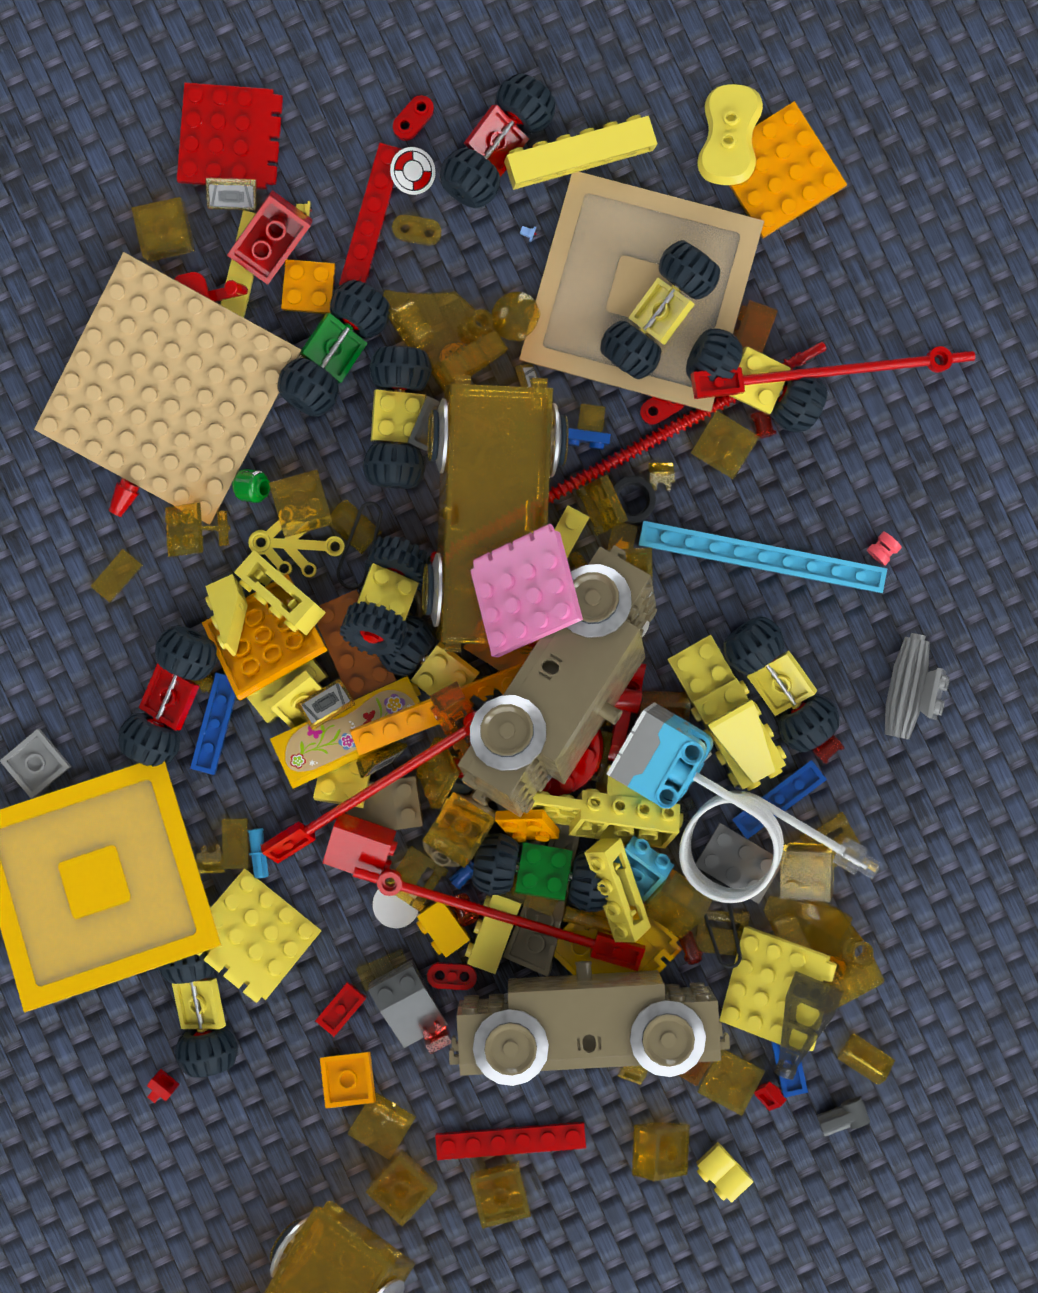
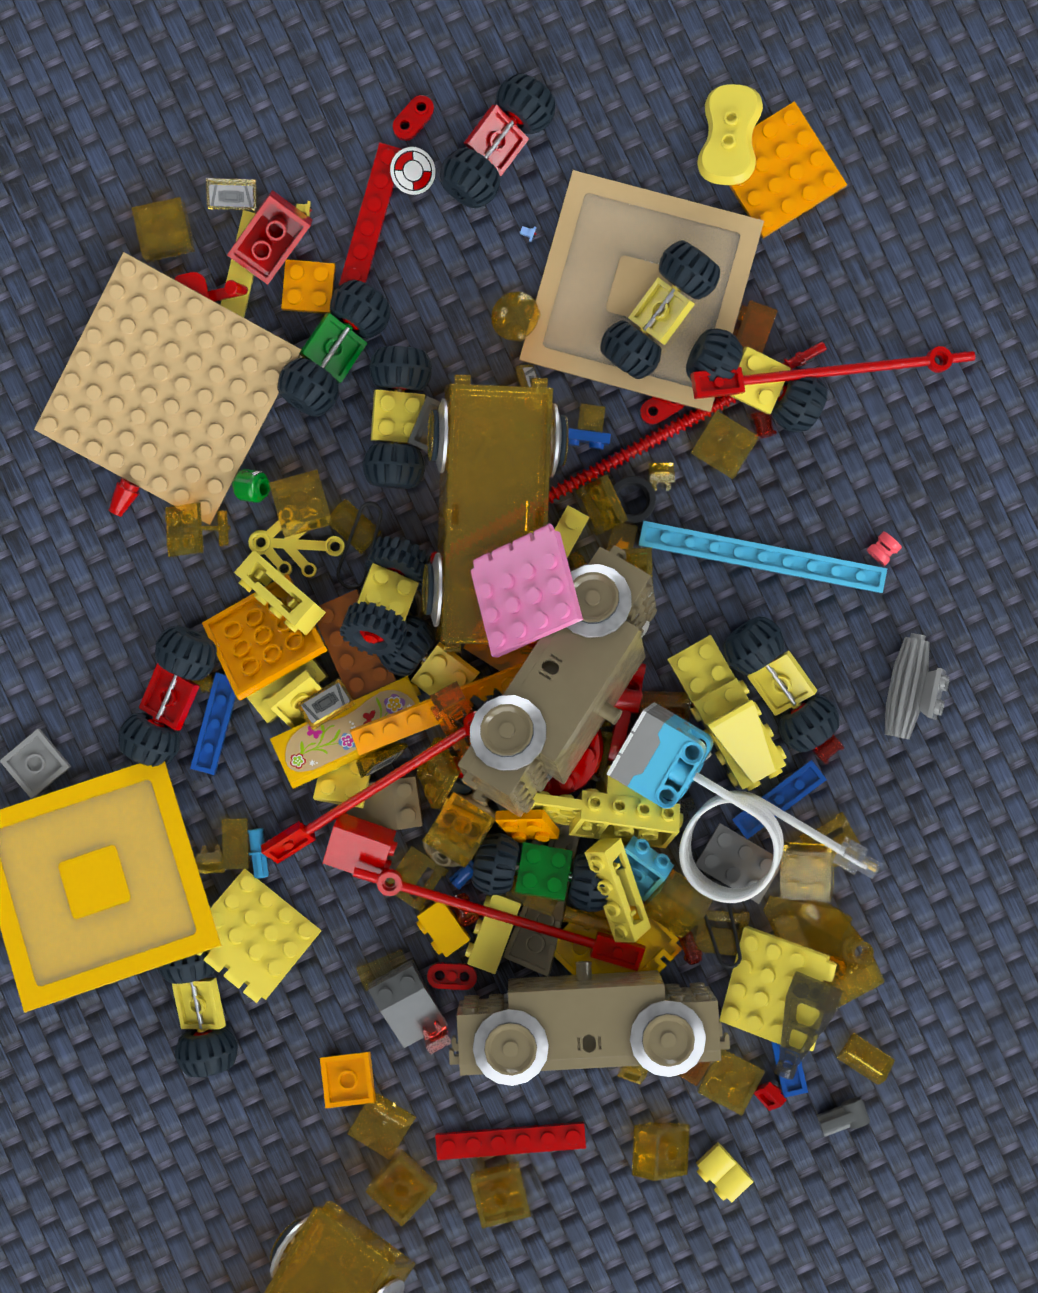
(116, 575): clear yellow tile -> none
(161, 1086): red tile -> none
(229, 134): red hinge -> none
(229, 610): light yellow slope -> none
(340, 1009): red plate -> none
(393, 911): white sticker -> none
(417, 230): clear yellow plate -> none
(446, 331): clear yellow panel -> none
(580, 152): light yellow brick -> none

